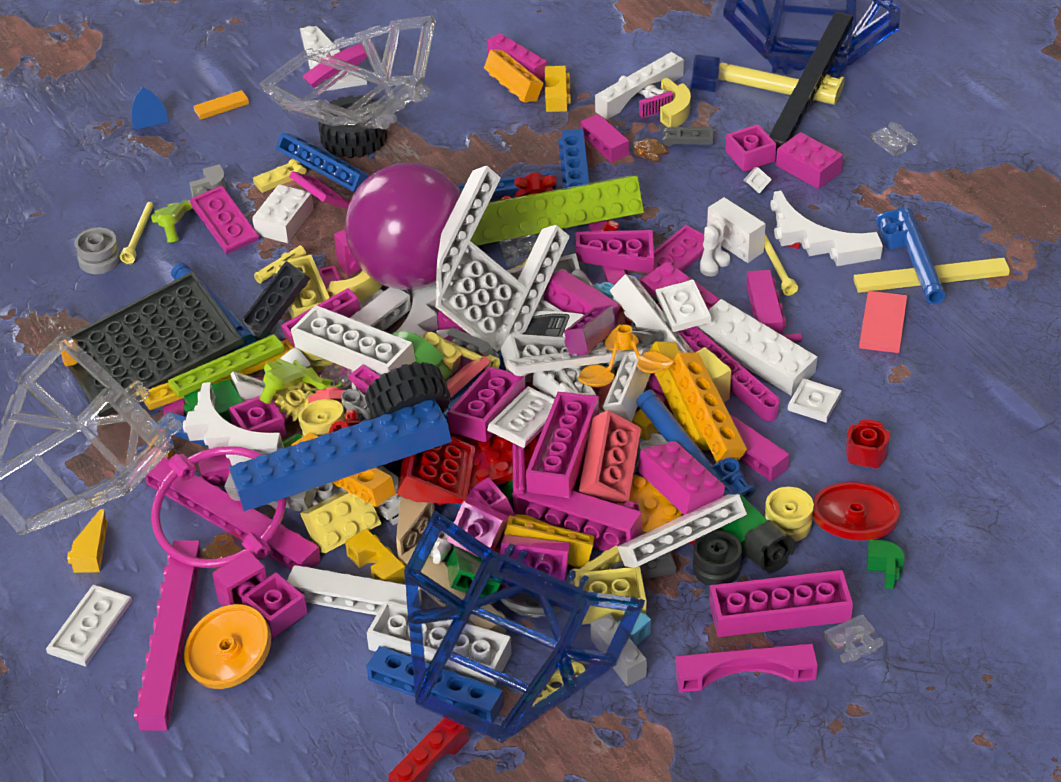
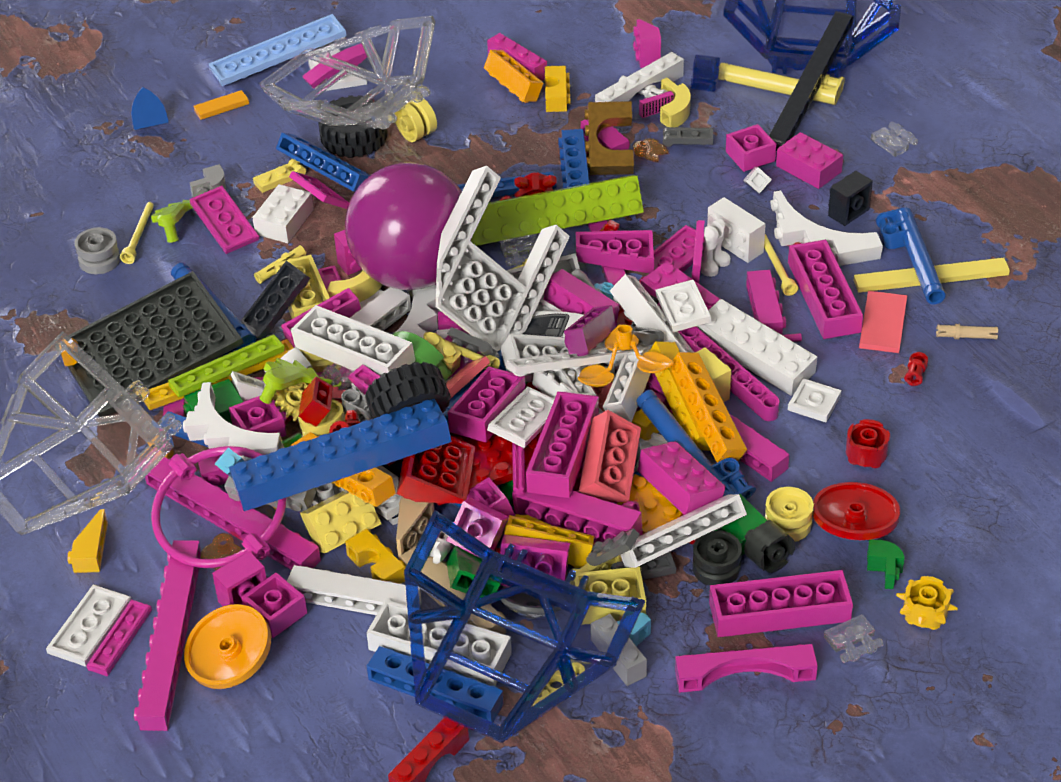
(119, 638): none -> dark pink tile
(228, 459): none -> medium azure brick
(277, 50): none -> light blue plate
(315, 401): none -> red brick
(416, 120): none -> light yellow wheel
(600, 159): none -> pearl gold arch
(612, 547): none -> dark grey plate
(646, 43): none -> dark pink slope
(698, 250): none -> dark pink tile
(825, 289): none -> dark pink brick
(850, 198): none -> black brick
(916, 368): none -> red connector
(926, 602): none -> yellow brick
(966, 332): none -> tan pin

